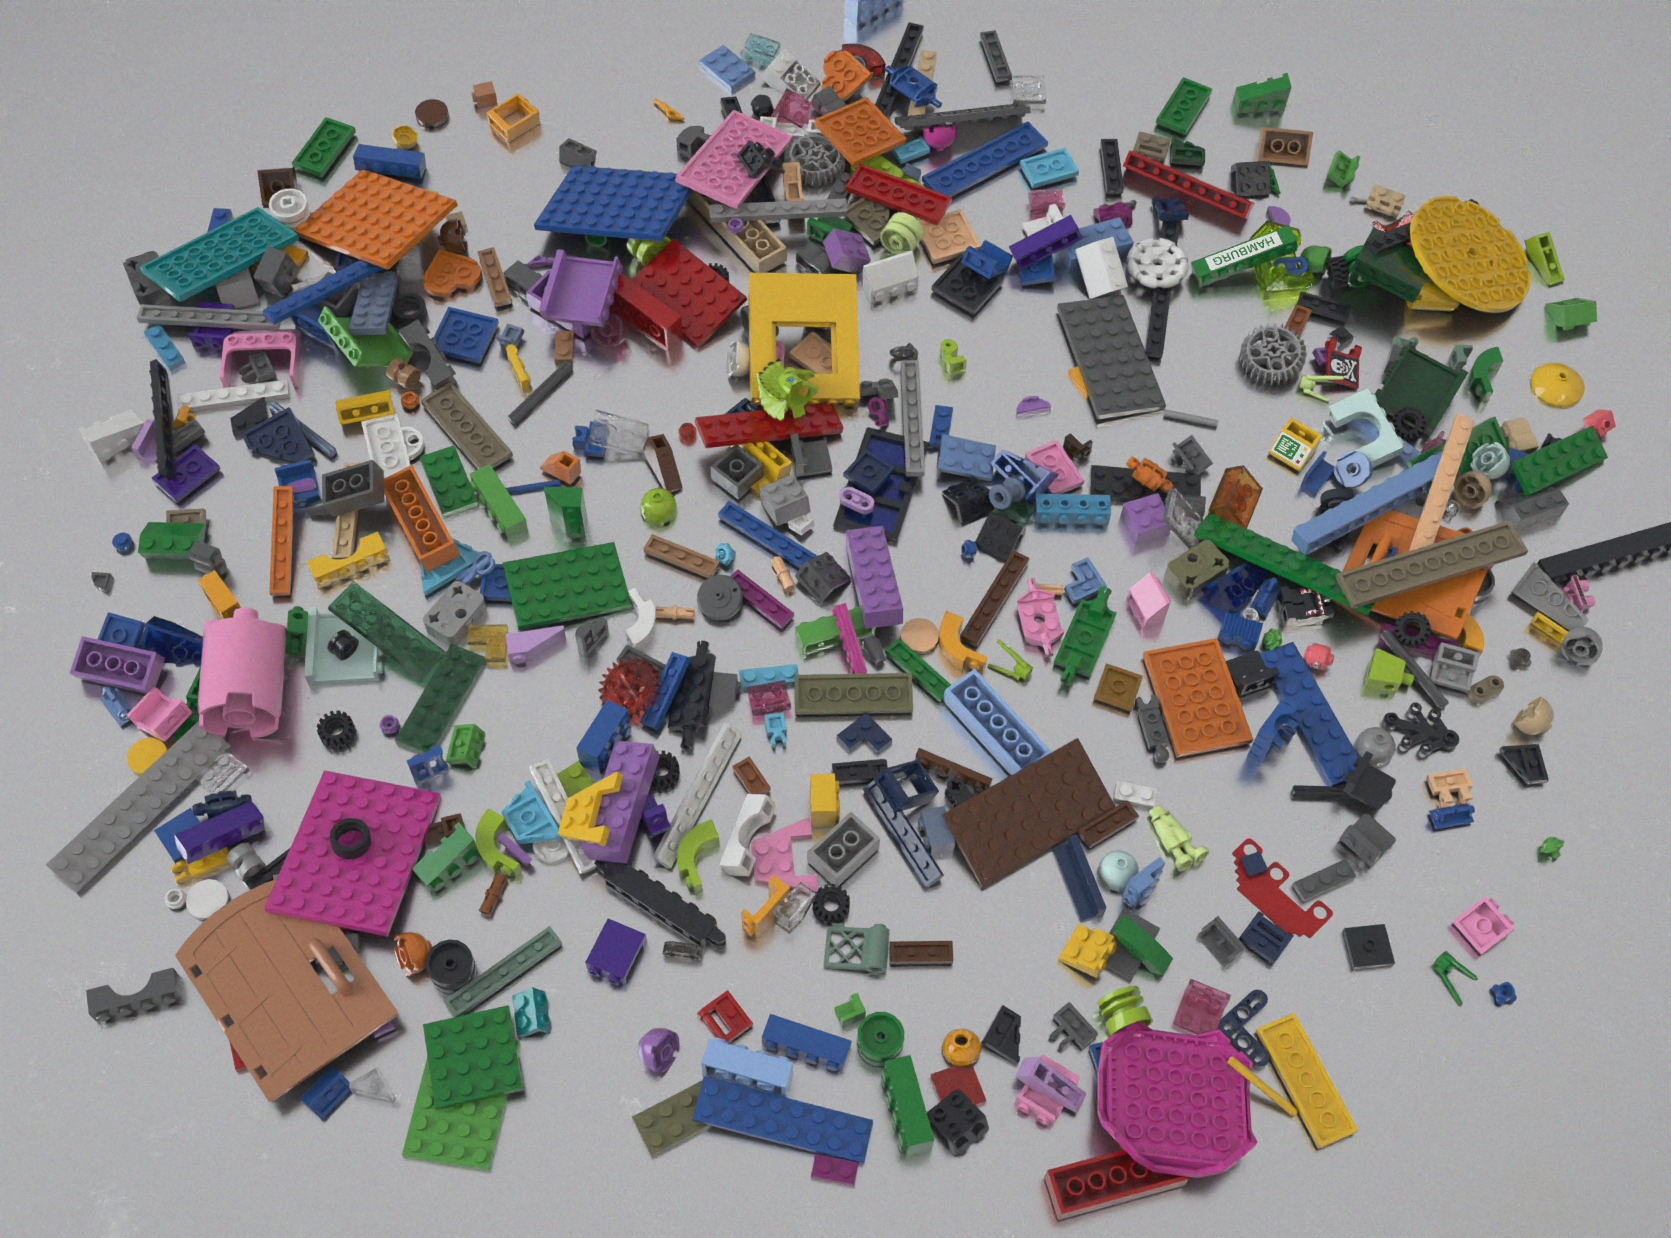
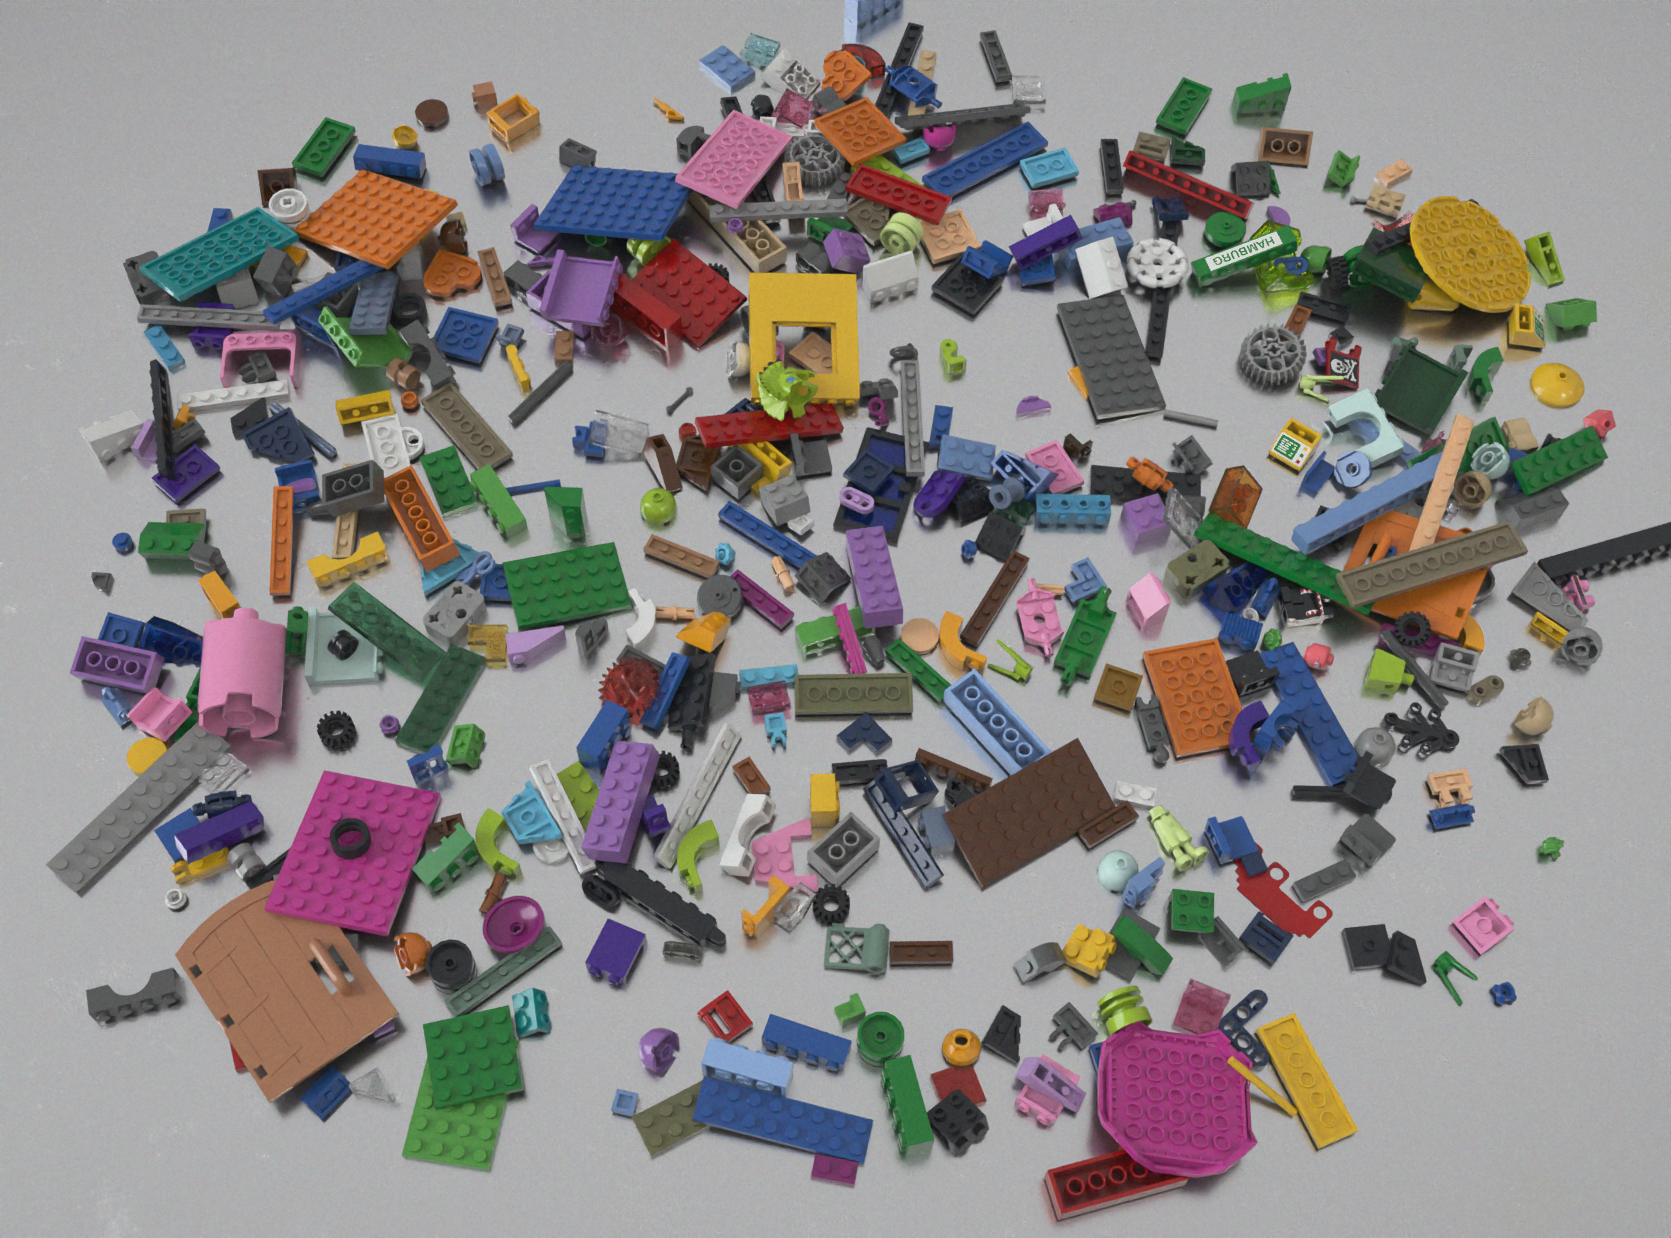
(206, 898): white tile -> none
(487, 164): none -> medium blue wheel
(510, 916): none -> magenta dish
(514, 850): medium lavender tile -> none
(525, 233): none -> medium lavender bracket
(562, 466): orange slope -> none
(582, 812): yellow wing -> none
(601, 892): none -> black plate
(624, 1102): none -> medium blue plate
(689, 390): none -> dark grey hinge
(696, 461): none -> reddish brown wing
(706, 631): none -> light orange slope
(756, 158): black bracket -> none
(912, 171): sand blue tile -> none
(937, 493): none -> dark purple plate
(1039, 959): none -> dark grey brick
(1079, 879): dark blue panel -> none
(1192, 911): none -> green bracket
(1225, 229): none -> green wheel
(1230, 838): none -> blue bracket
(1248, 719): none -> dark purple arch
(1334, 497): black wheel -> none
(1394, 173): none -> light nougat plate
(1405, 958): none -> black wing
(1413, 413): black tyre -> none
(1526, 326): none -> yellow slope

